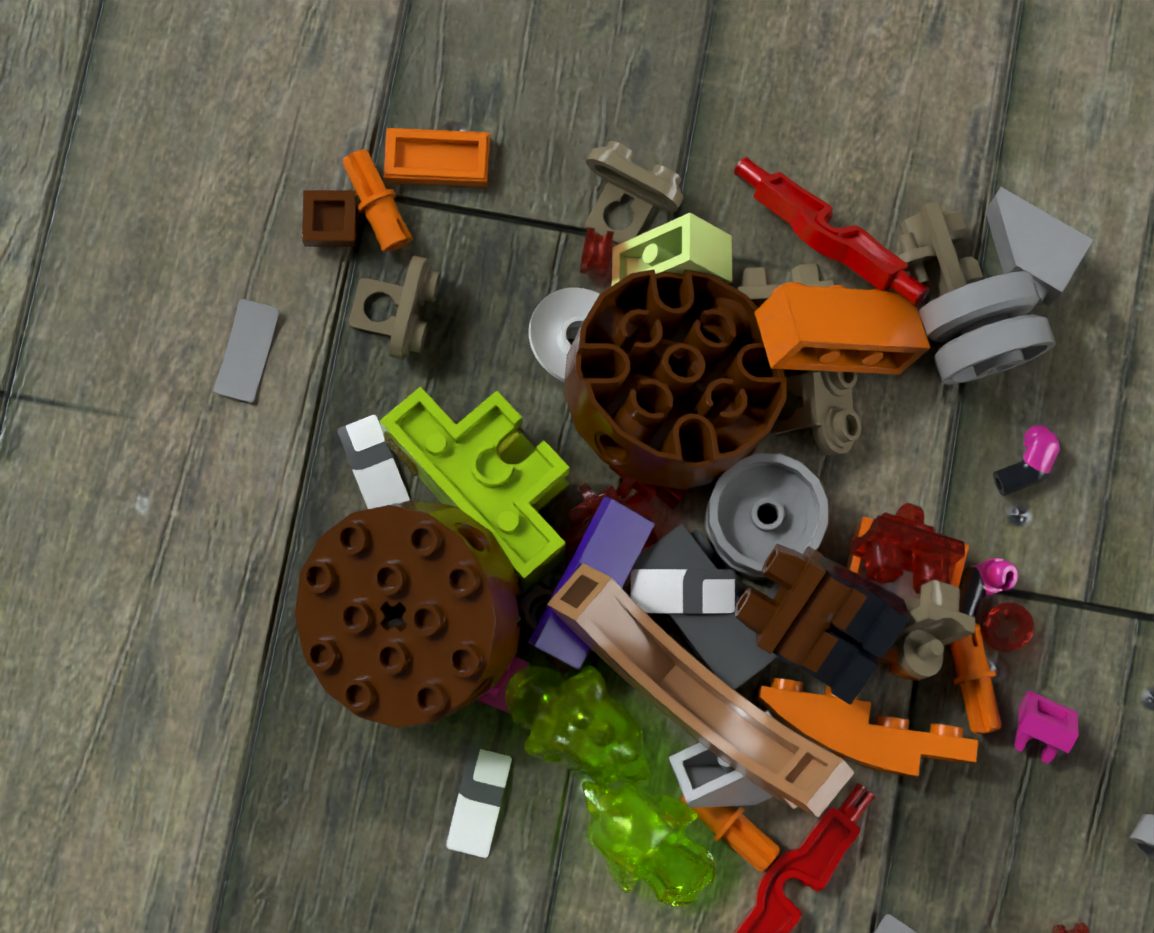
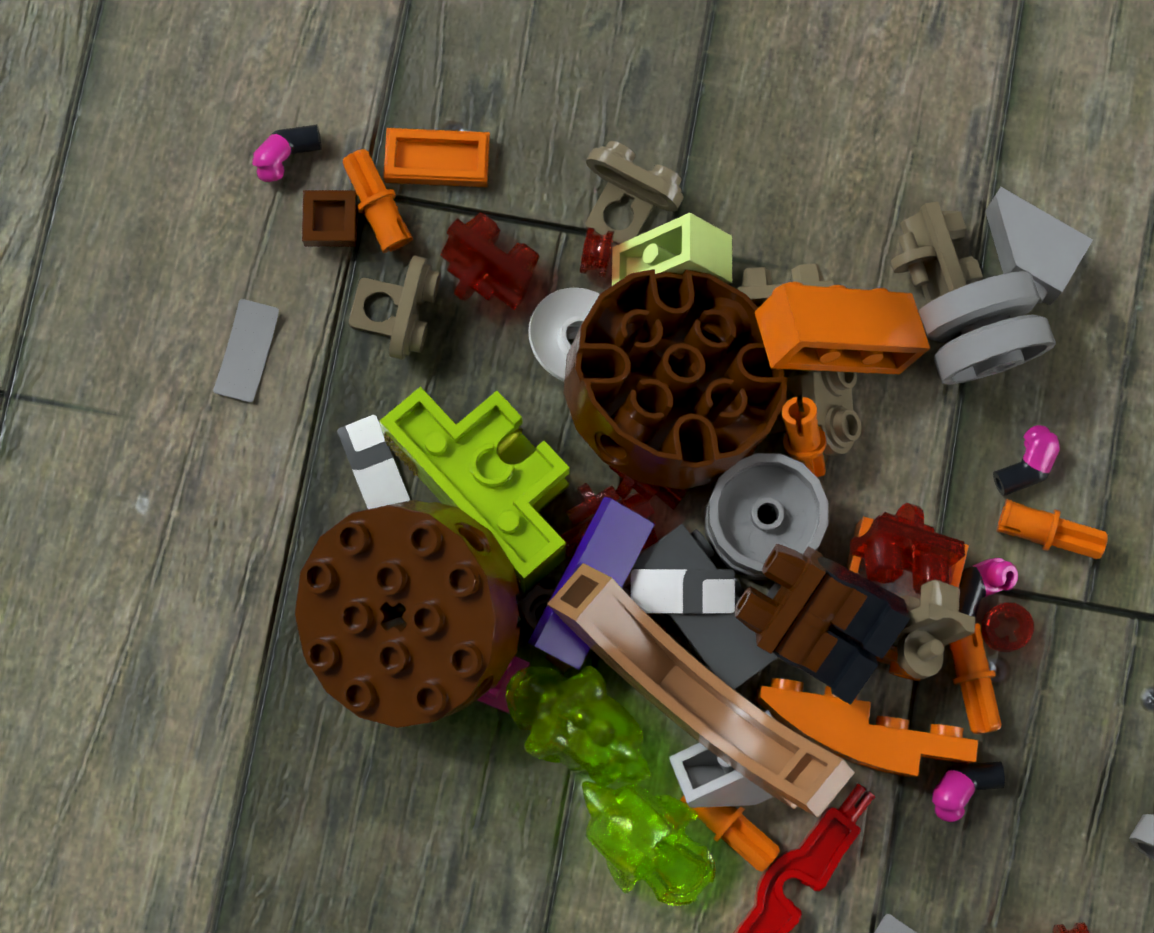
(280, 145): none -> arm
(478, 802): white sticker -> none
(484, 266): none -> clear red hips
(804, 437): none -> orange axle
(849, 245): red piece -> none
(959, 785): none -> arm
(1046, 722): dark pink tile -> none
(1051, 530): none -> orange axle

